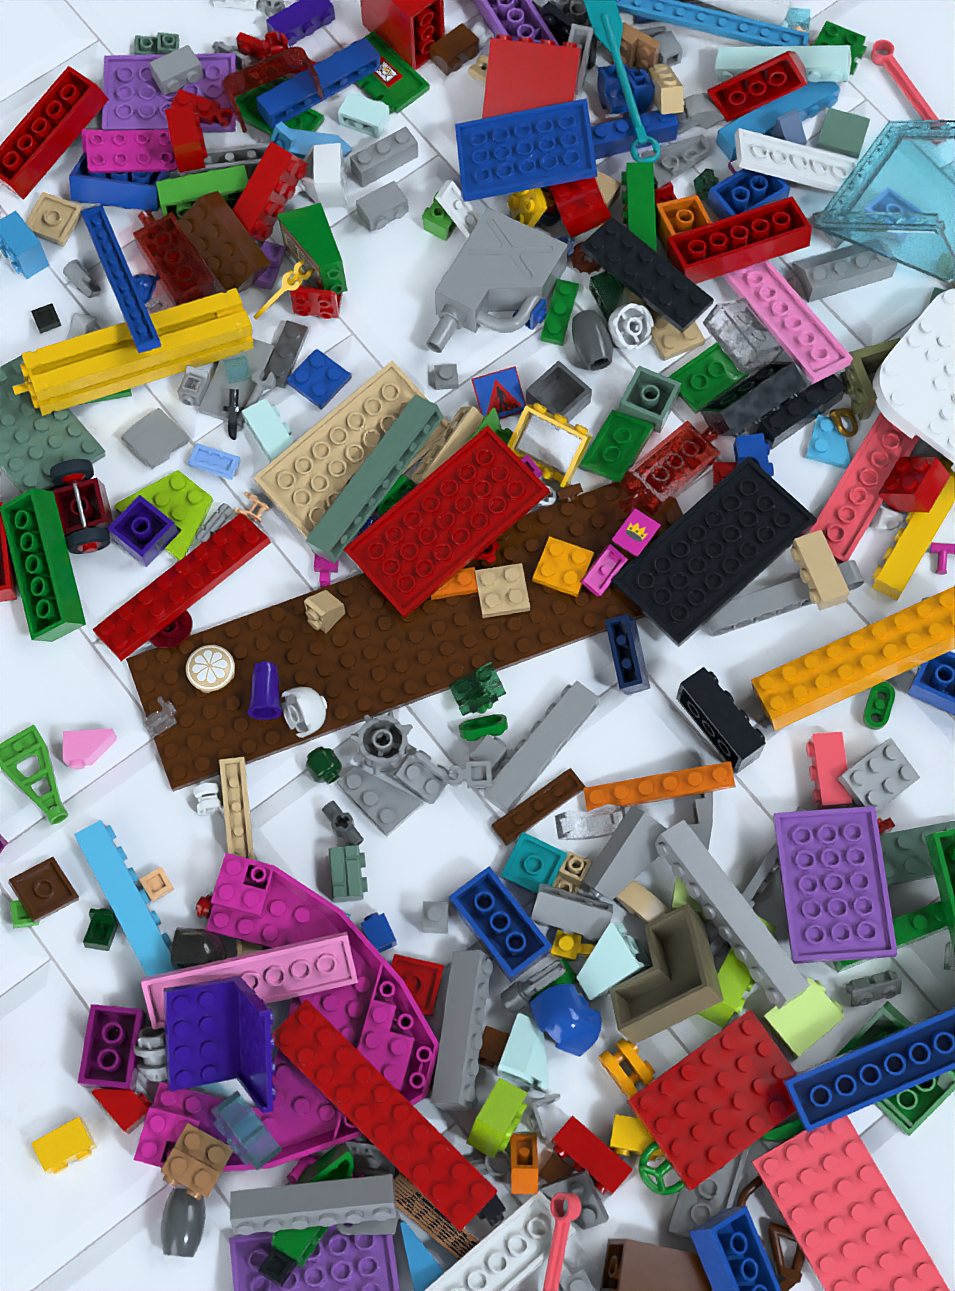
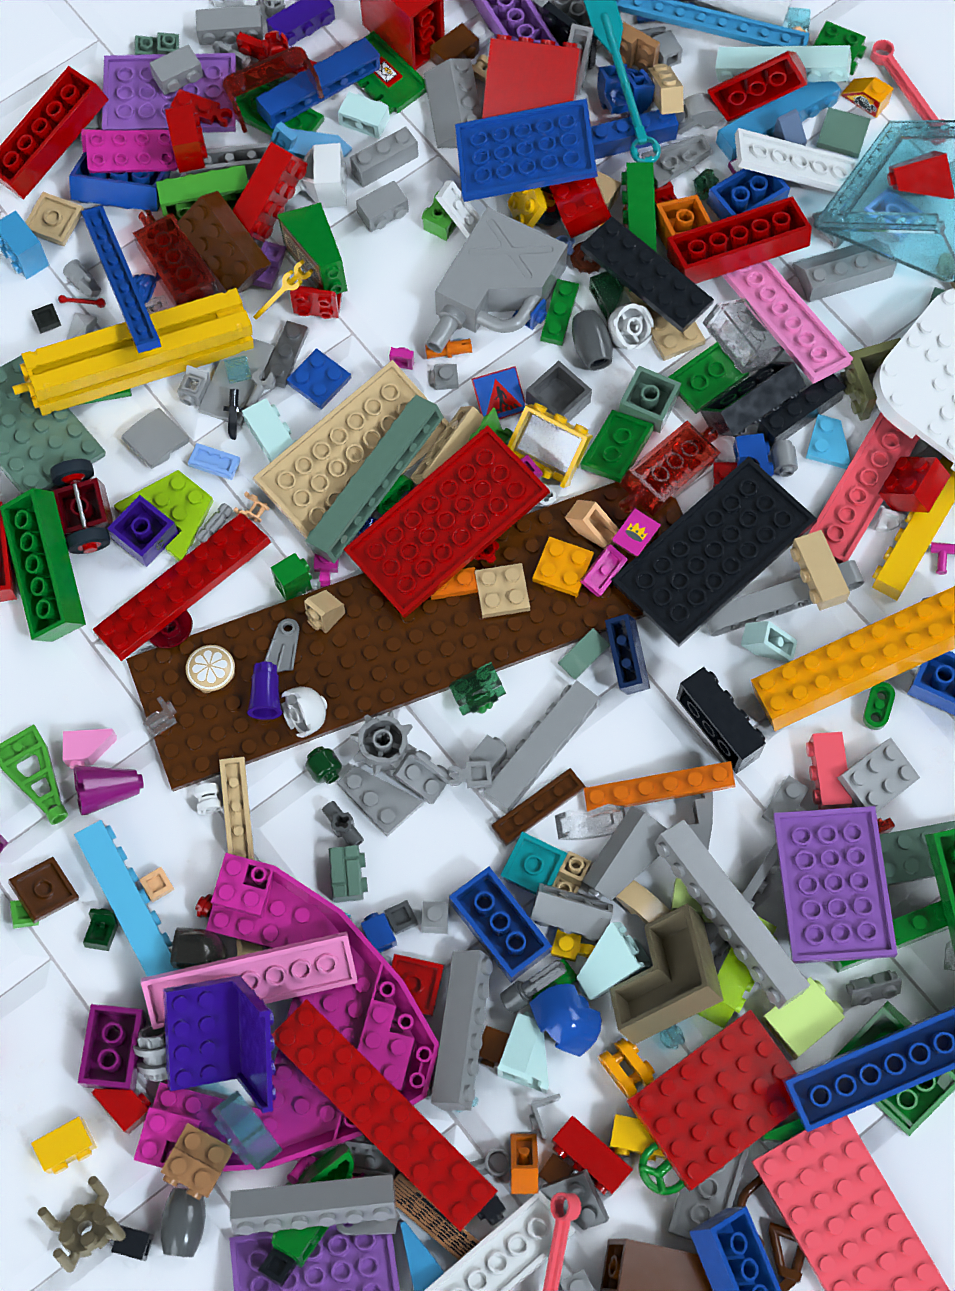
(82, 1216): none -> dark tan plate
(100, 302): none -> red hinge
(104, 787): none -> magenta cone
(135, 1244): none -> black brick
(227, 22): none -> light grey brick
(284, 646): none -> light grey piece
(292, 576): none -> green brick
(401, 917): none -> dark grey plate
(402, 357): none -> dark pink plate
(451, 98): none -> light grey slope
(451, 348): none -> orange pin
(480, 727): green plate -> none
(498, 1118): lime brick -> none
(569, 493): reddish brown plate -> none
(584, 653): none -> sand green slope
(592, 522): none -> light nougat slope
(672, 1037): none -> clear light blue plate
(768, 641): none -> light aqua slope
(784, 458): none -> light grey brick
(786, 799): none -> light grey plate
(836, 415): pearl gold piece -> none
(868, 94): none -> light orange slope
(923, 175): none -> red slope

